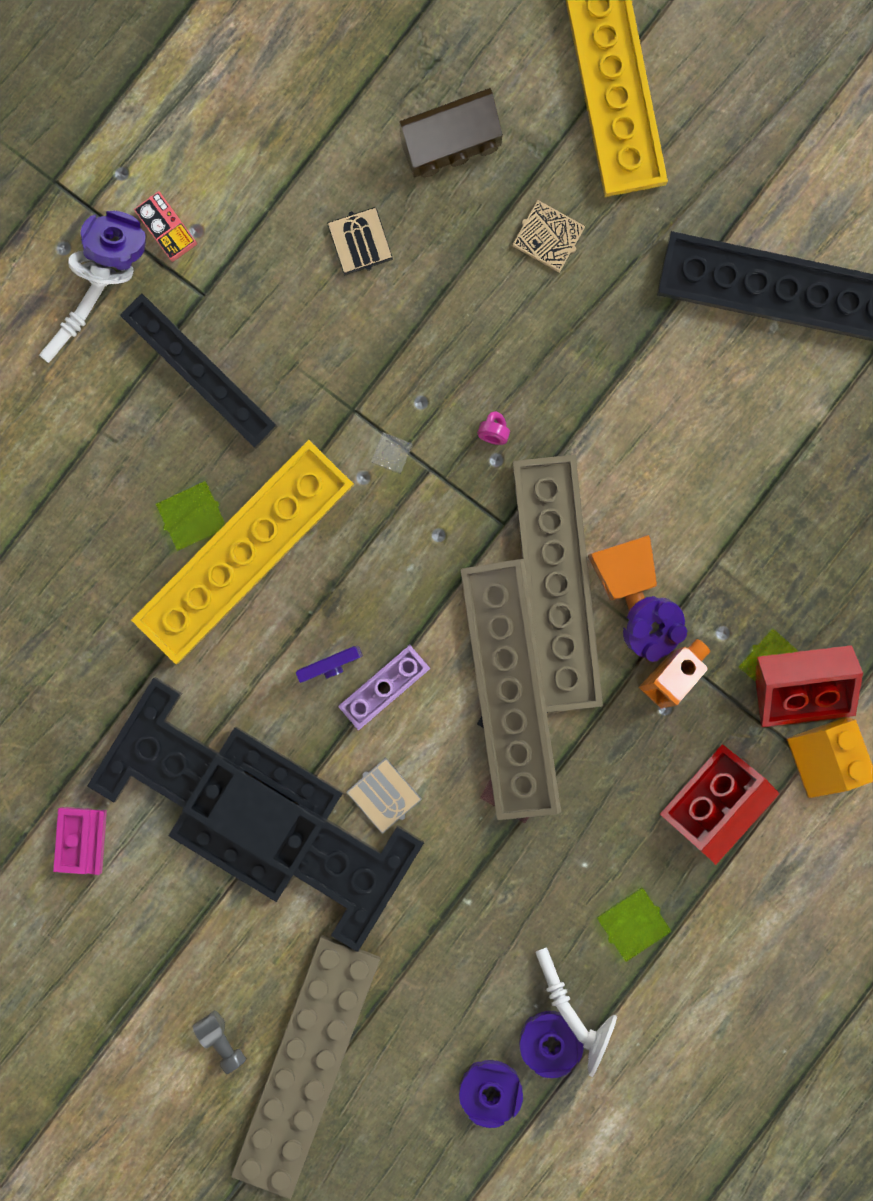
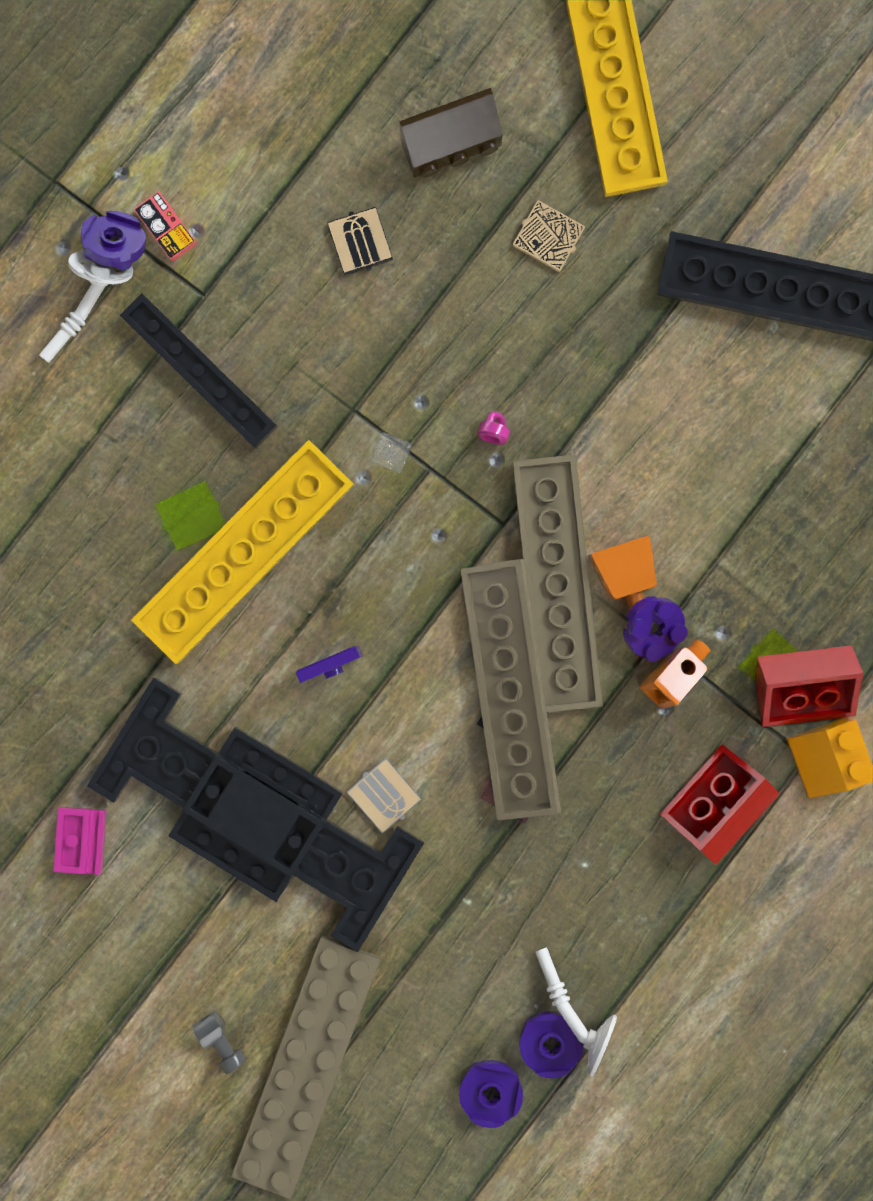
(398, 673): lavender tile -> none
(634, 924): clear neon green piece -> none

